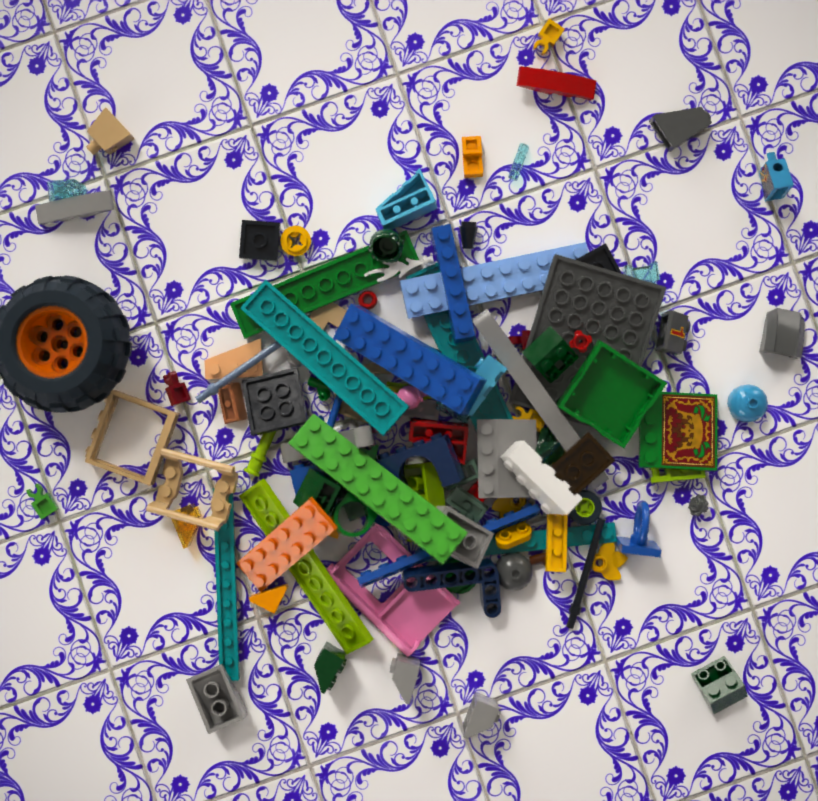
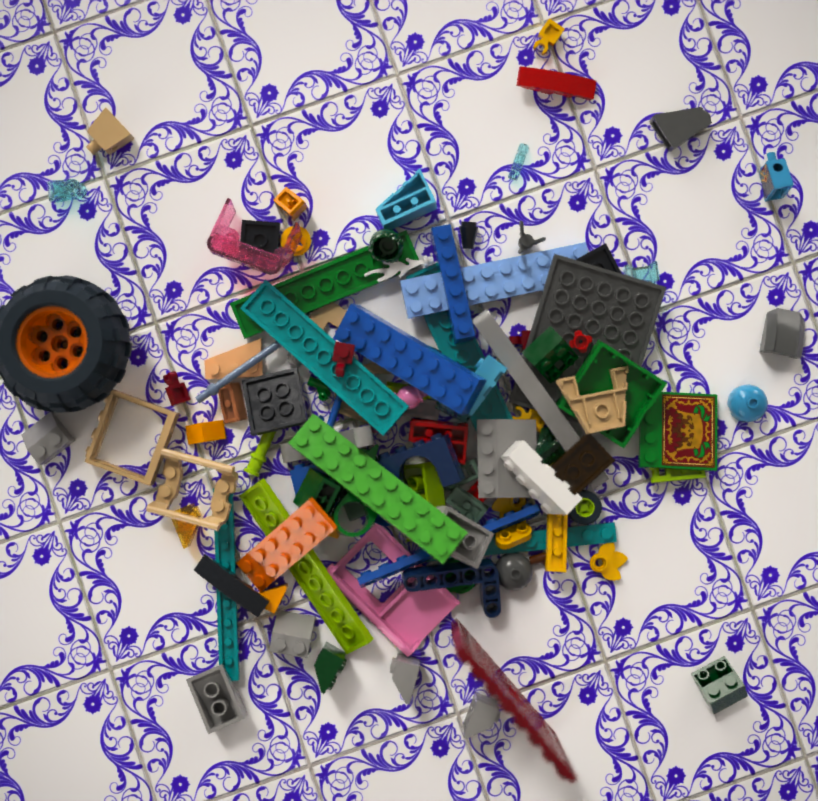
(43, 504): bright green plate -> none
(47, 439): none -> light grey slope
(74, 207): light grey slope -> none
(205, 432): none -> light orange slope
(225, 244): none -> clear pink windscreen
(231, 585): none -> black slope
(290, 203): none -> light orange slope
(292, 634): none -> light grey slope
(342, 355): none -> dark red plate
(363, 295): red plate -> none
(472, 157): light orange slope -> none
(511, 700): none -> dark red plate
(526, 241): none -> dark grey plant
(575, 607): black bar -> none
(598, 410): none -> tan wing
(638, 542): blue tile -> none
(672, 333): dark grey slope -> none
(698, 505): dark grey plant -> none

